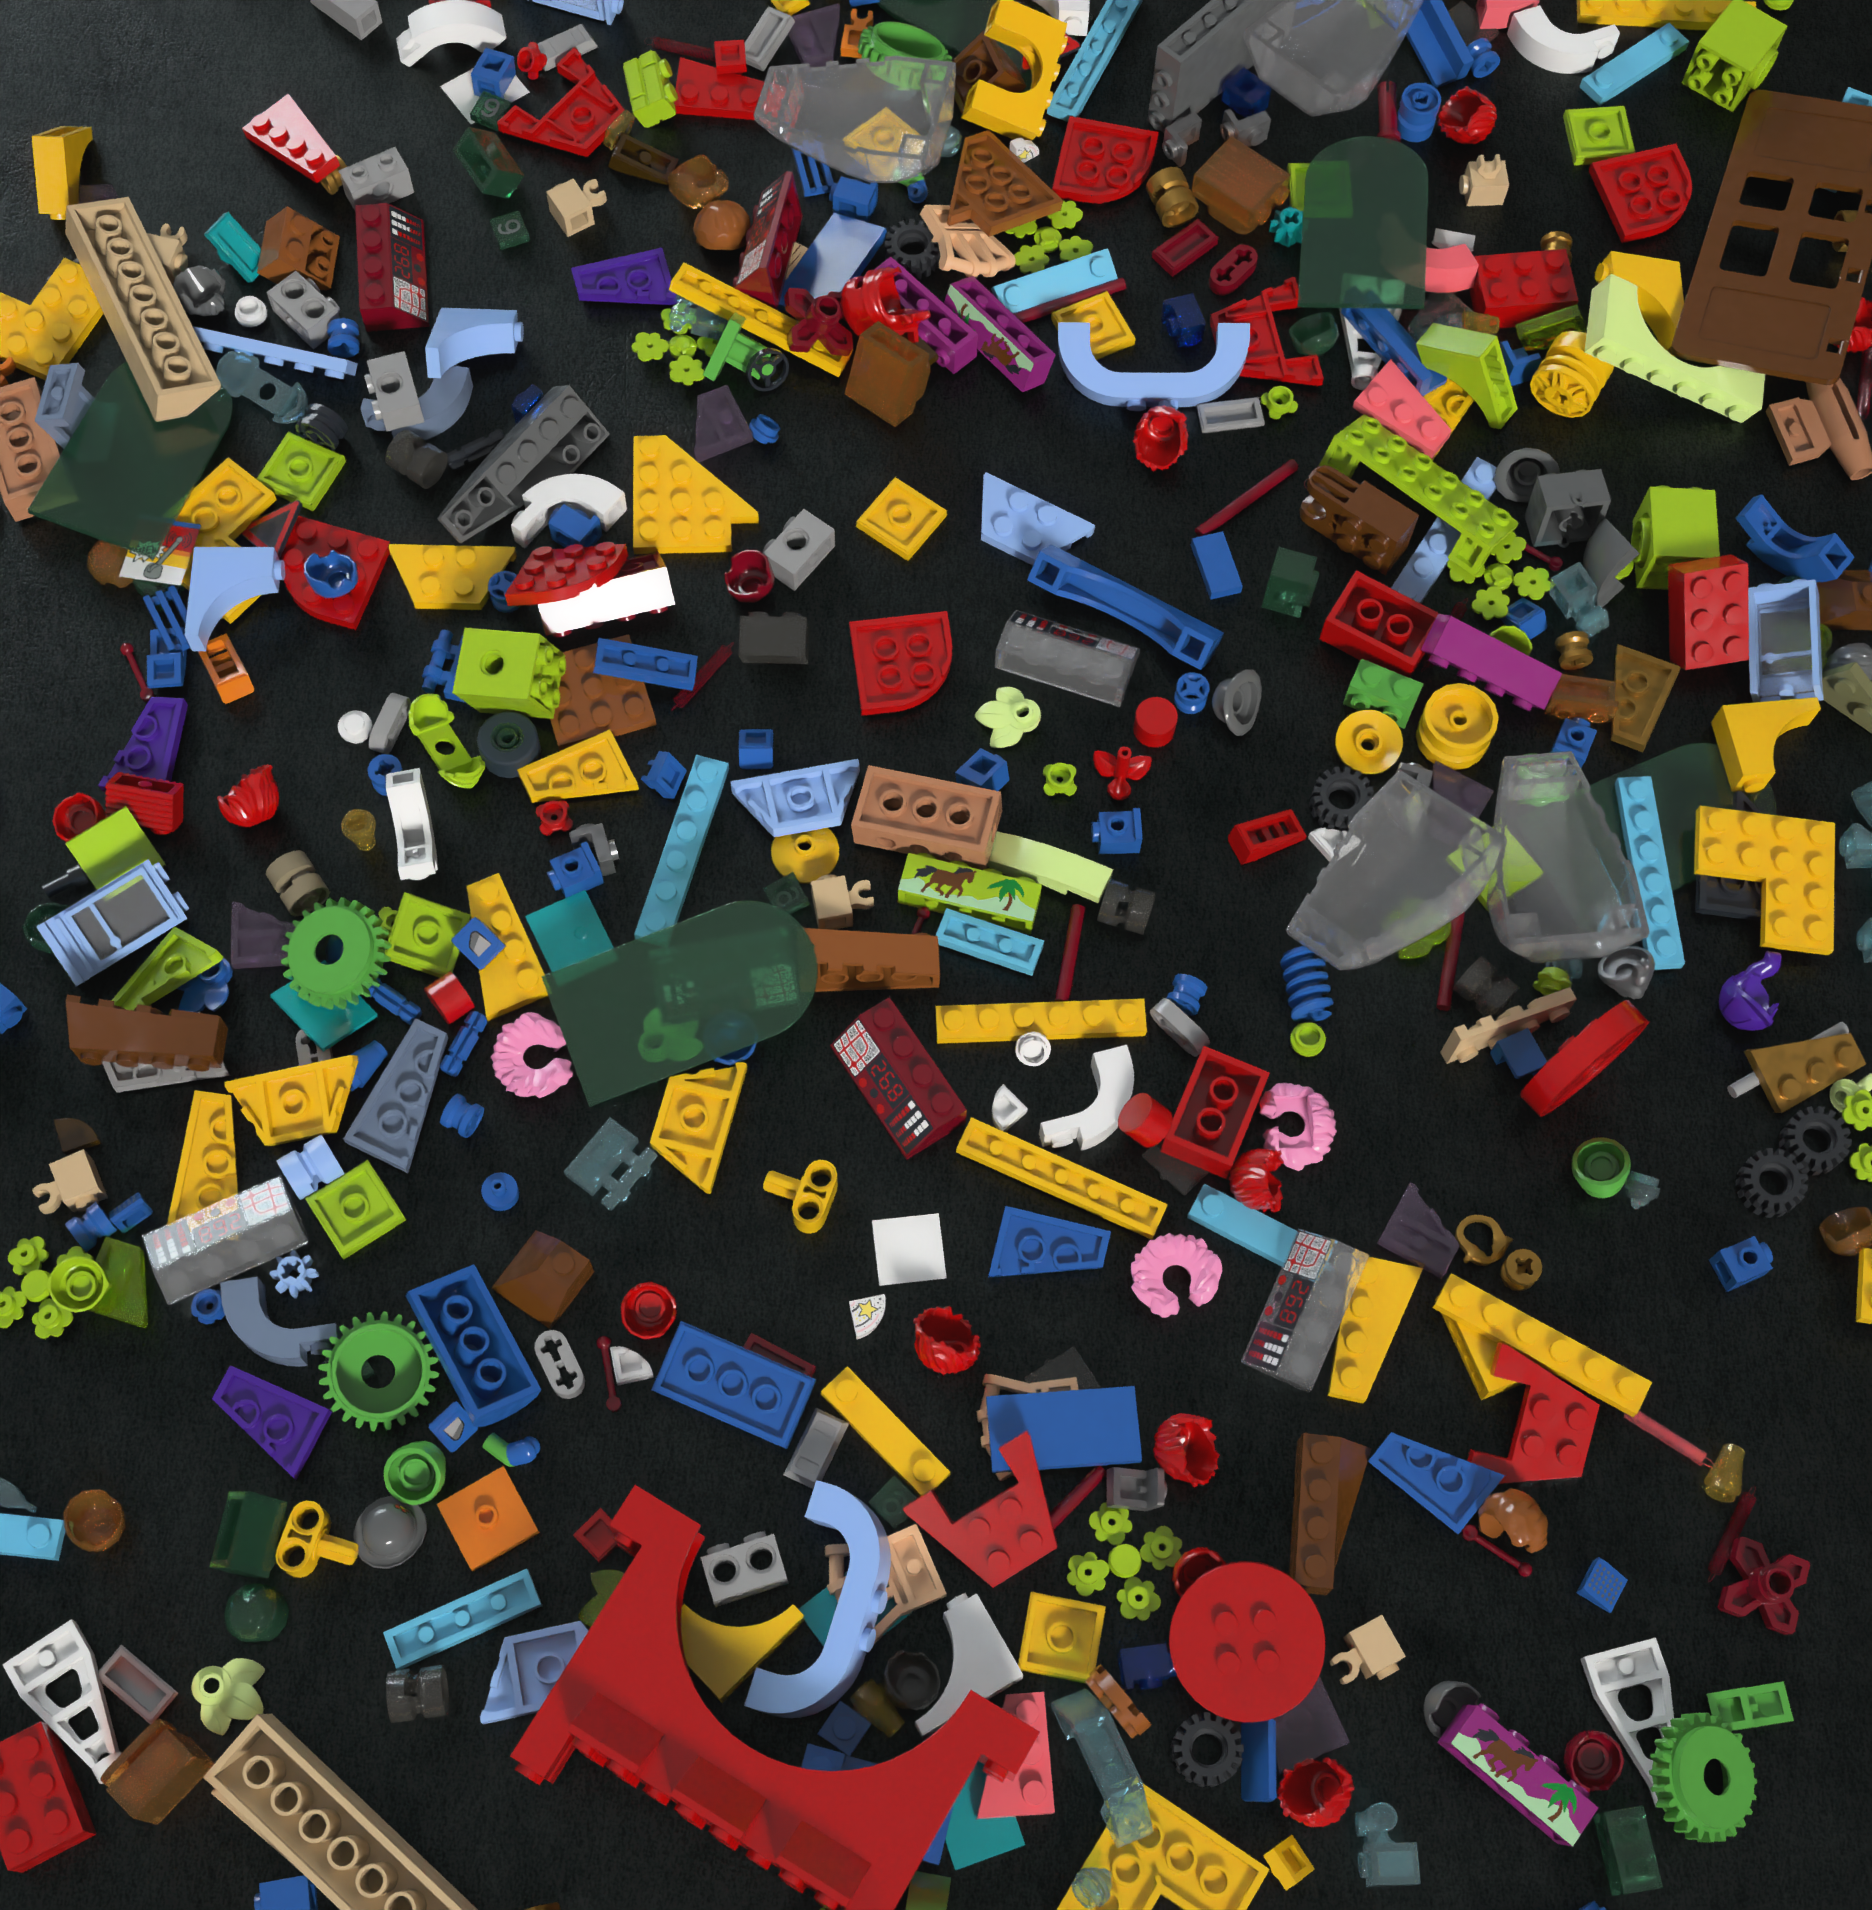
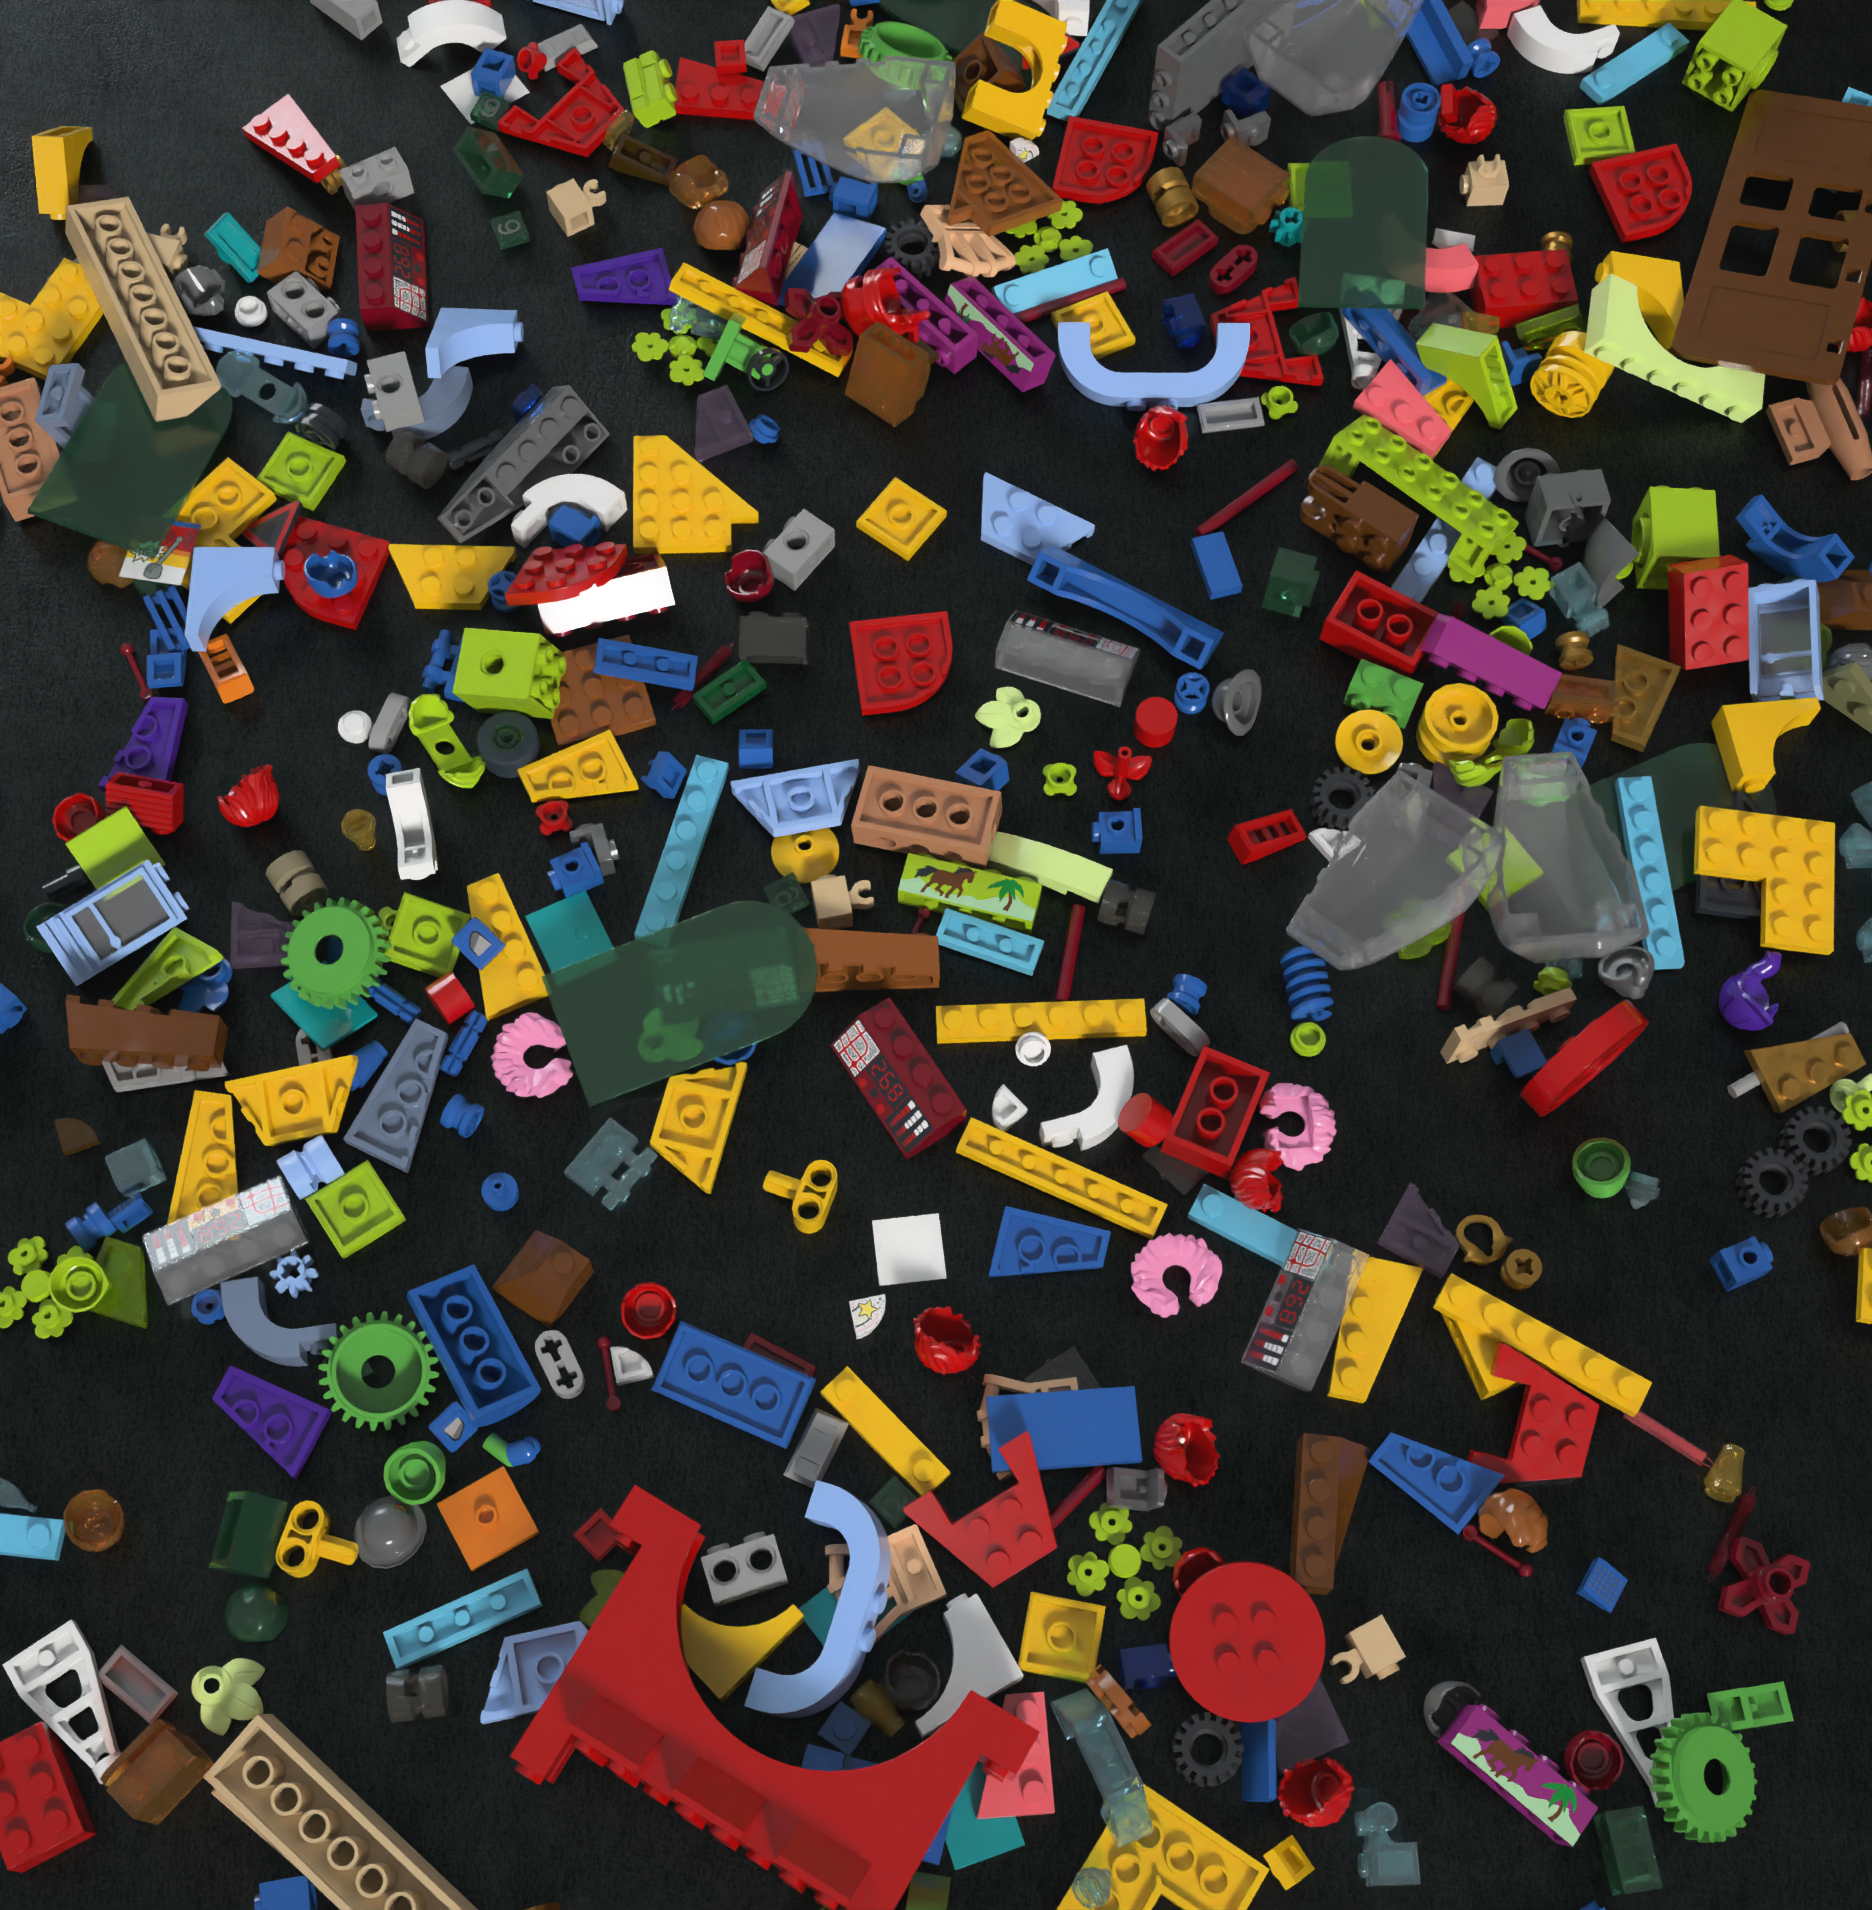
(75, 1184): tan brick -> none
(135, 1168): none -> clear light blue panel
(680, 48): dark red piece -> none
(729, 691): none -> dark green plate
(1450, 104): none -> red tile
(1512, 741): none -> lime piece

